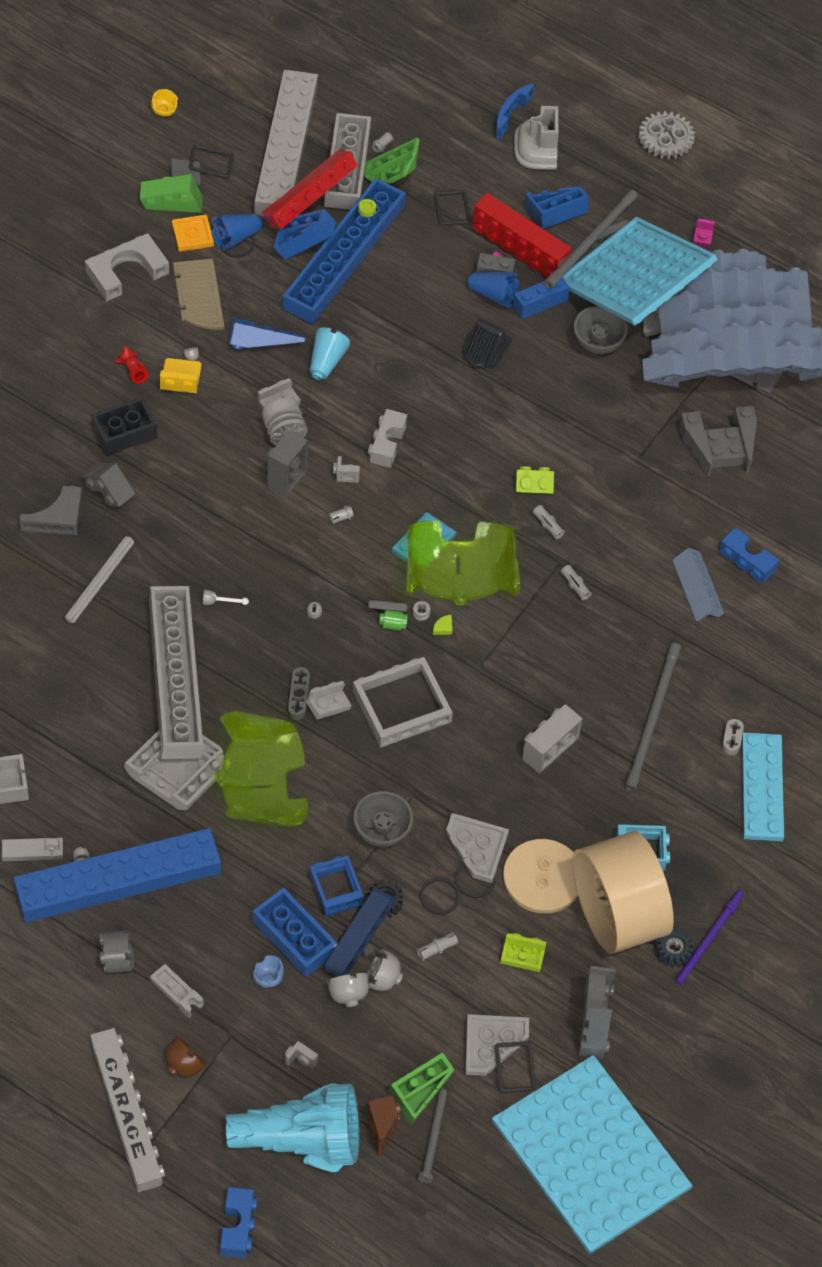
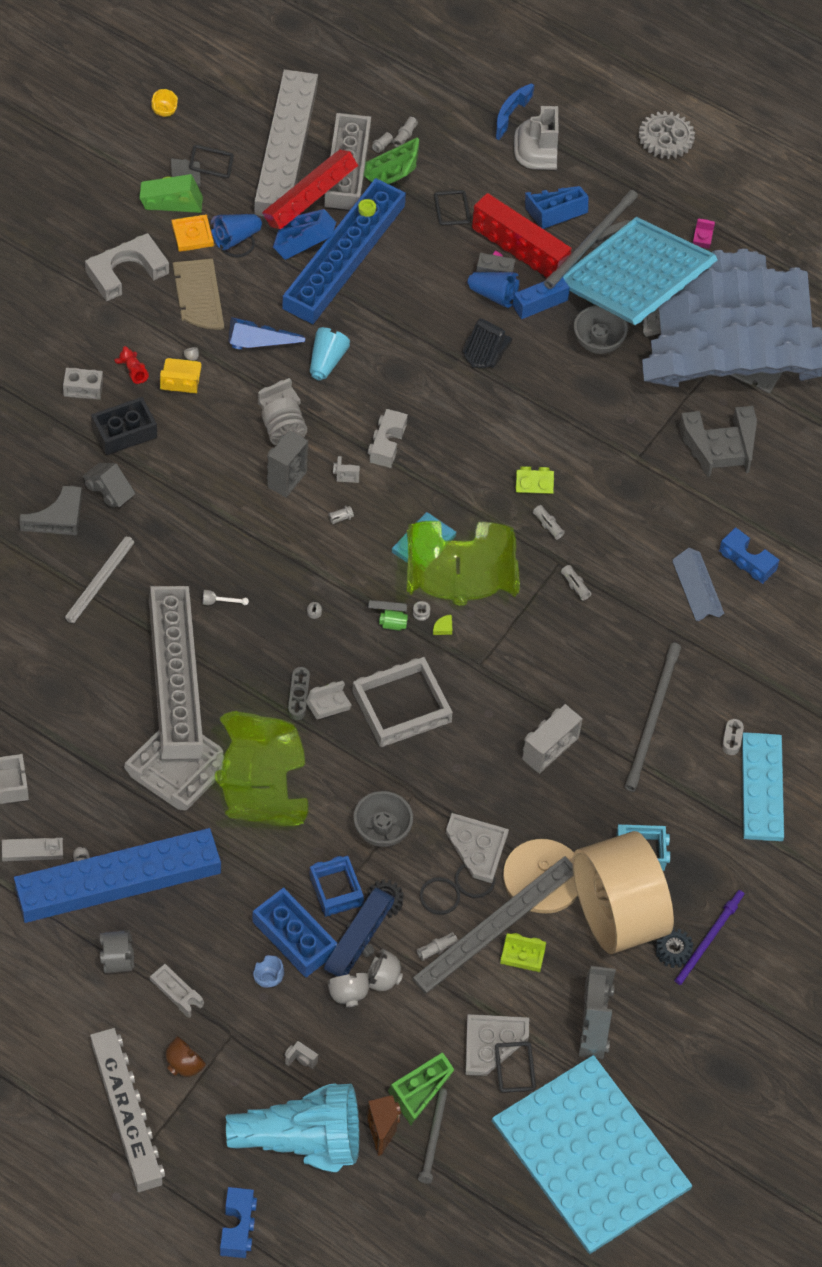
(83, 383): none -> light grey brick
(405, 132): none -> light grey pin
(494, 925): none -> dark grey plate

